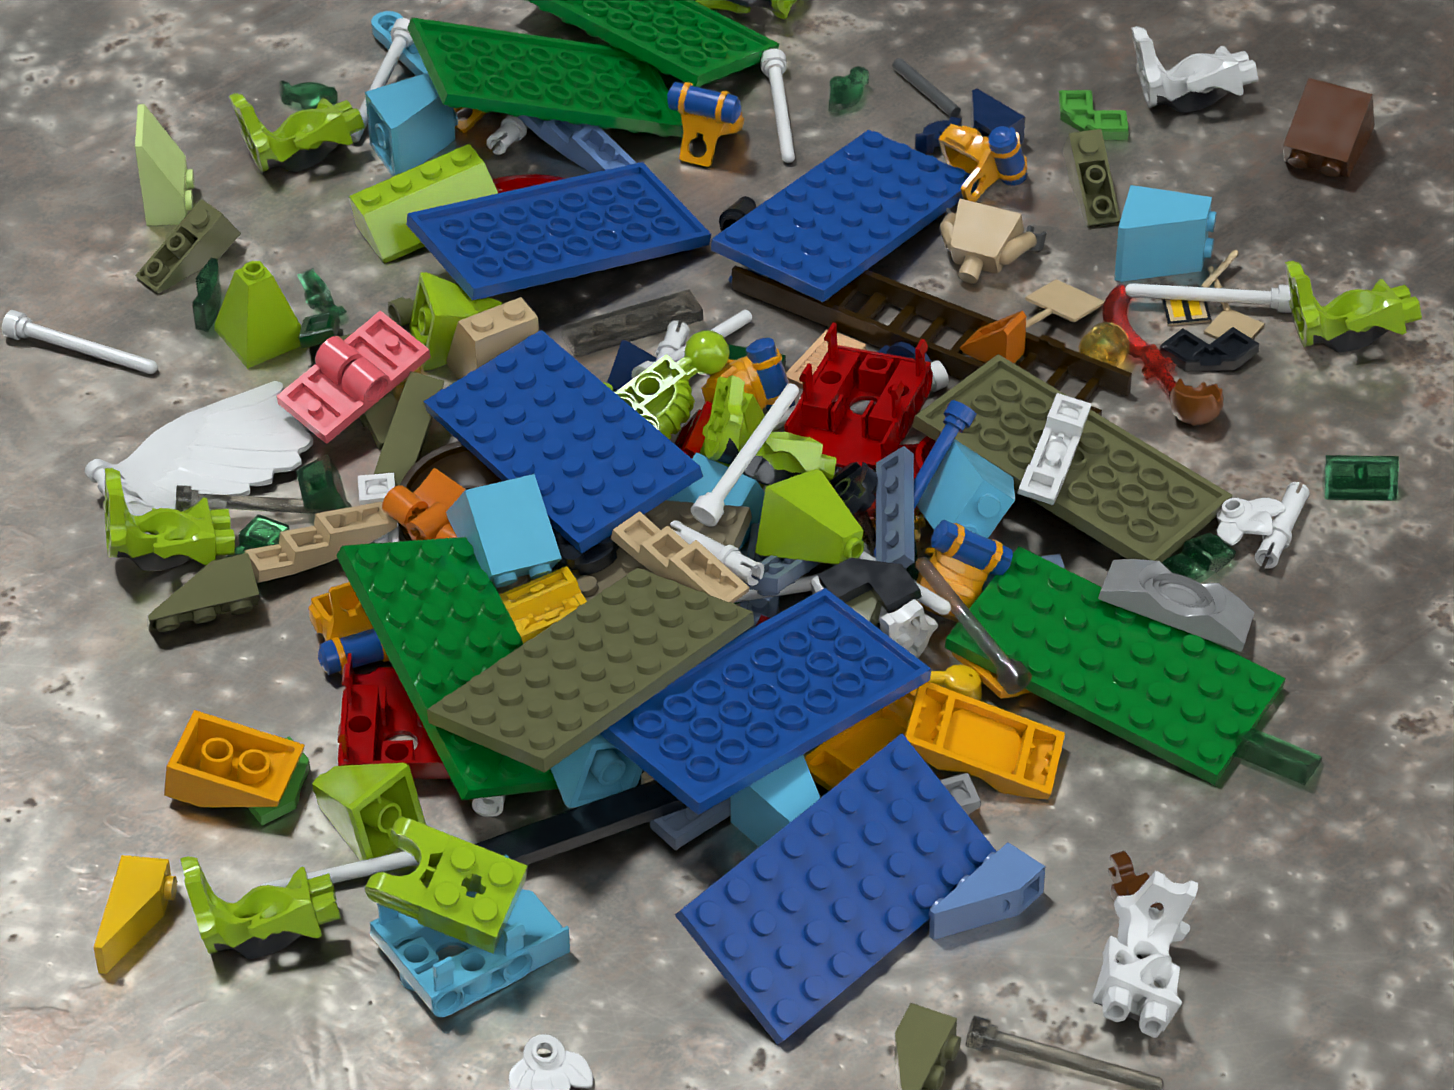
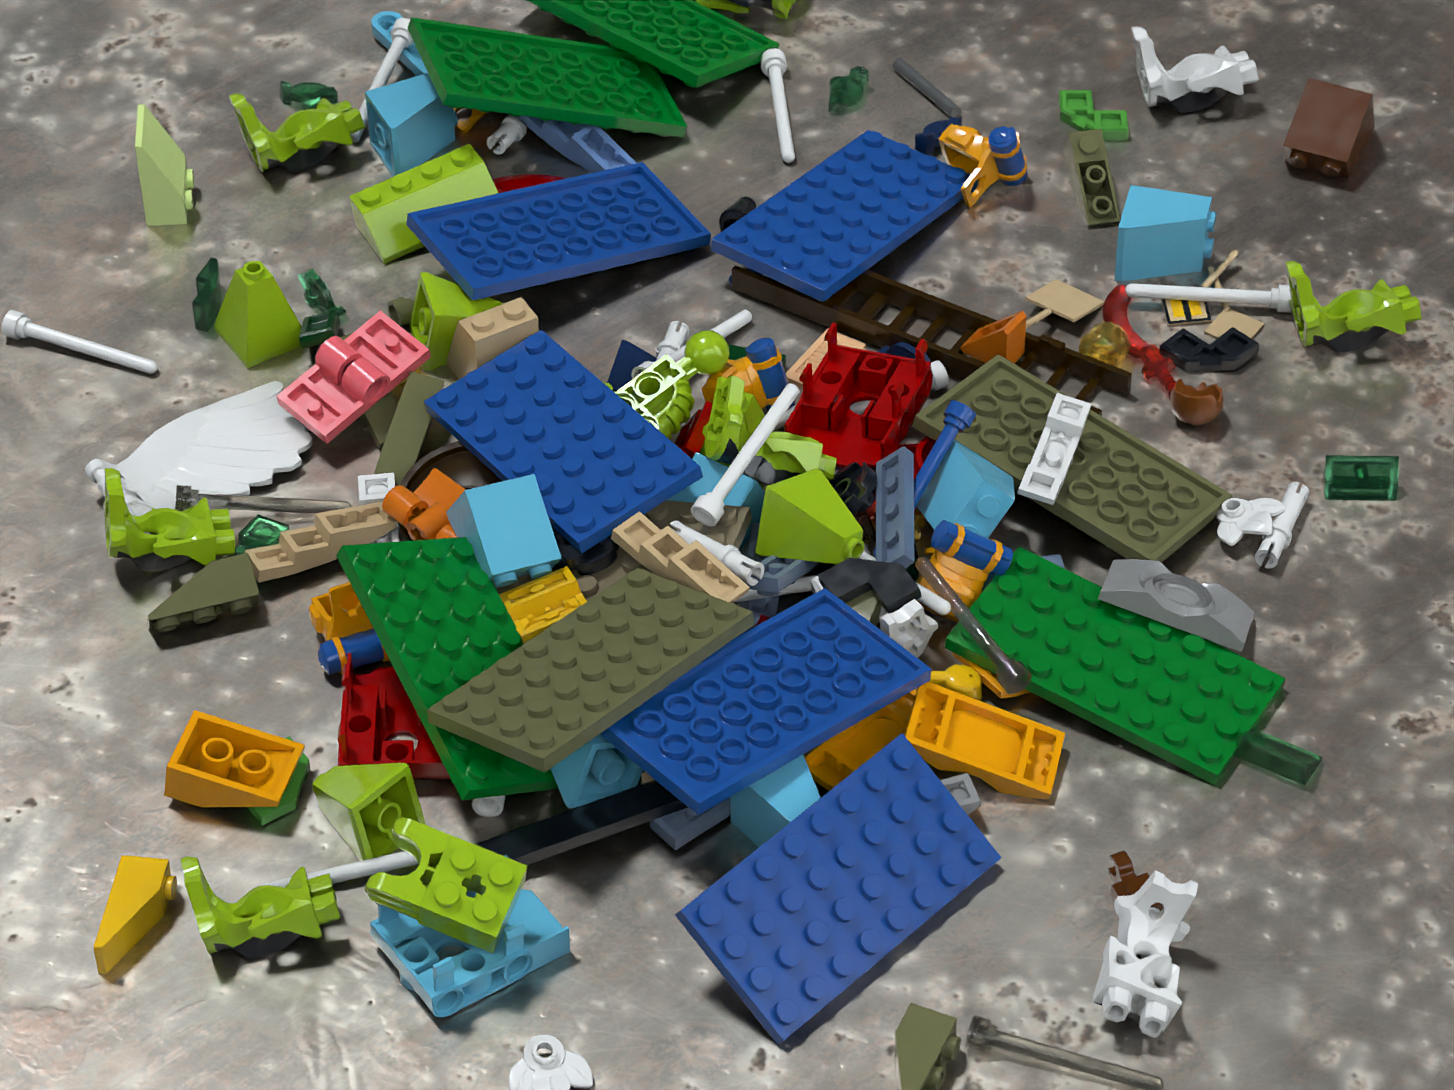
(189, 247): olive slope -> none
(321, 485): clear green slope -> none
(631, 323): clear smoke plate -> none
(704, 113): piece -> none
(986, 238): tan torso -> none
(990, 113): dark blue slope -> none
(994, 892): medium blue slope -> none
(1200, 557): clear green slope -> none

